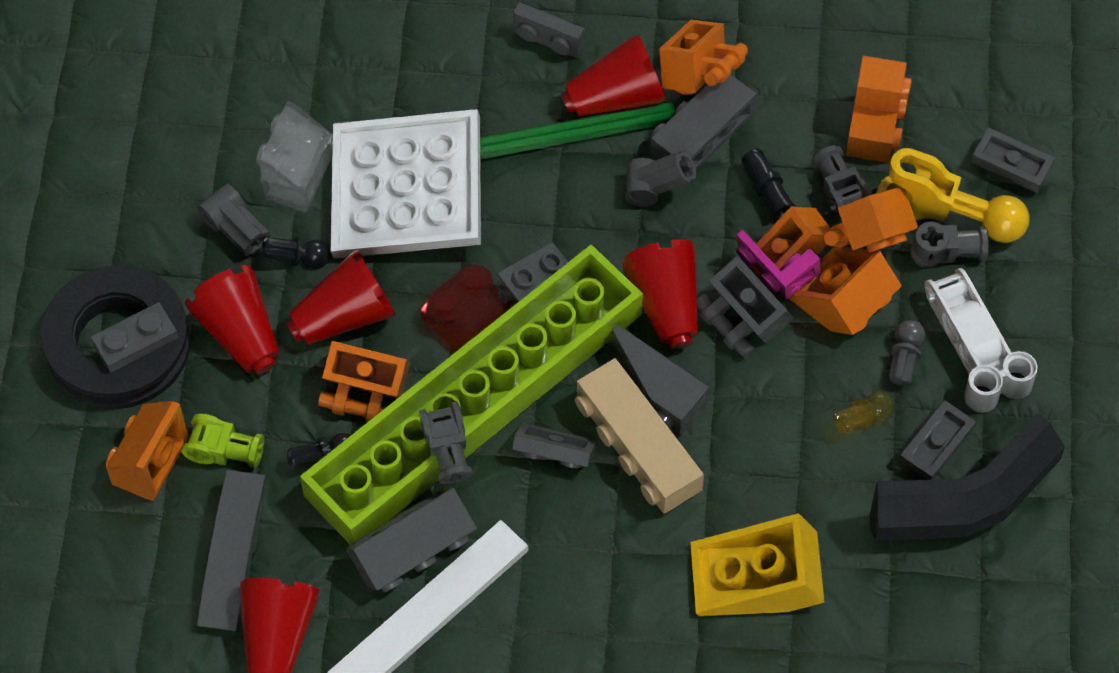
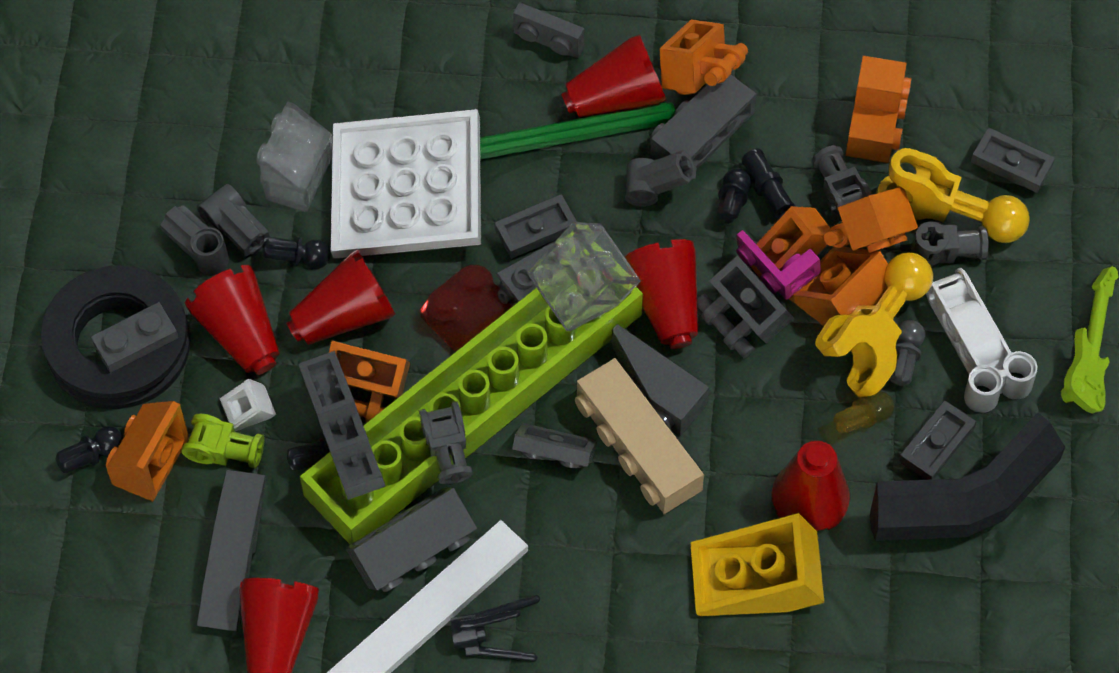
(88, 450): none -> black axle
(195, 239): none -> dark grey piece
(247, 405): none -> white slope
(341, 425): none -> dark grey slope
(470, 630): none -> black plant
(534, 226): none -> dark grey plate
(583, 275): none -> clear slope
(733, 194): none -> black axle
(812, 487): none -> red cone
(871, 328): none -> yellow piece
(1086, 374): none -> lime piece

